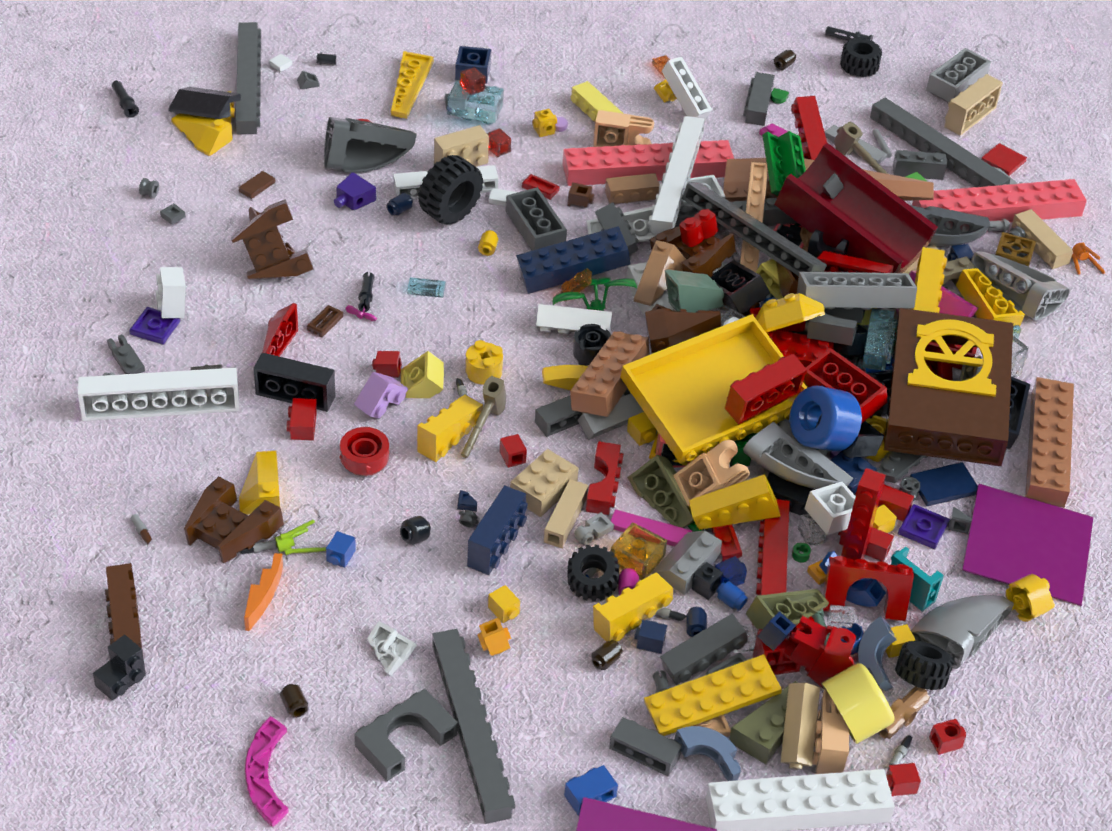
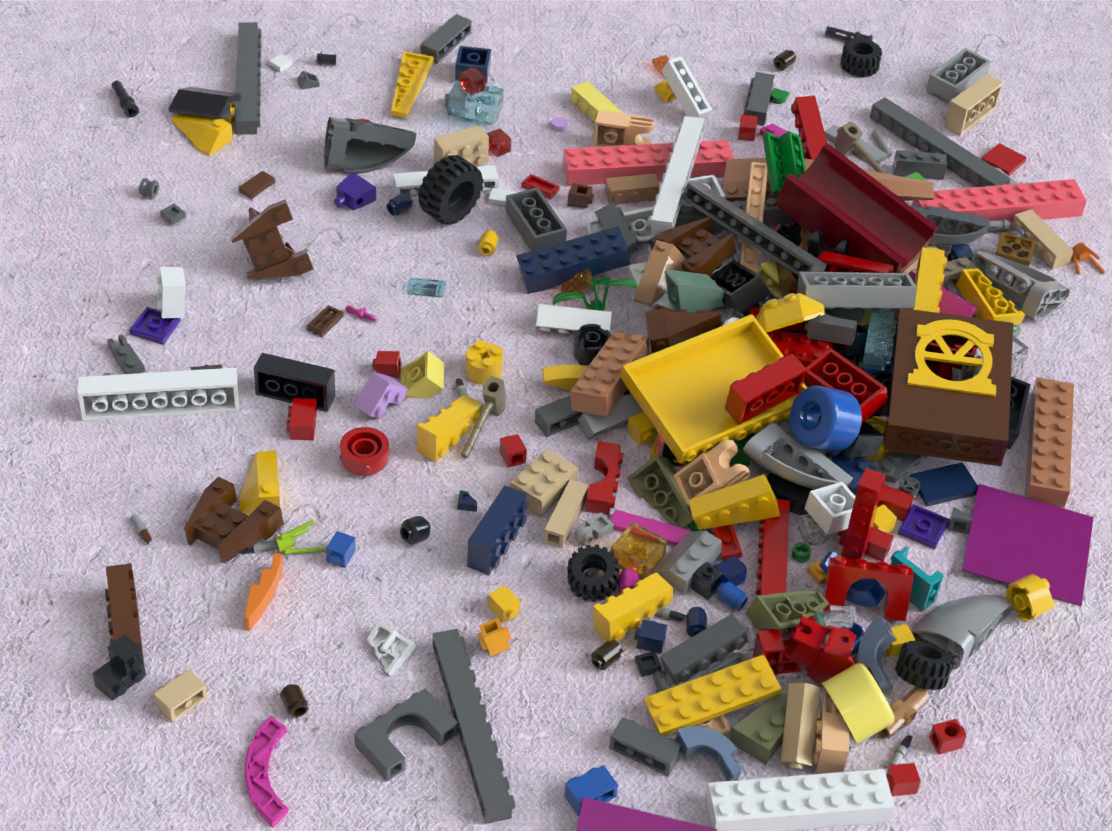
(180, 695): none -> tan brick
(281, 330): red wedge -> none
(365, 295): black pin -> none
(447, 37): none -> dark grey brick
(468, 518): dark grey plate -> none
(544, 122): yellow brick -> none
(647, 664): none -> black tile
(698, 228): red brick -> none
(747, 127): none -> red brick
(776, 631): dark blue brick -> none
(832, 186): dark grey slope -> none

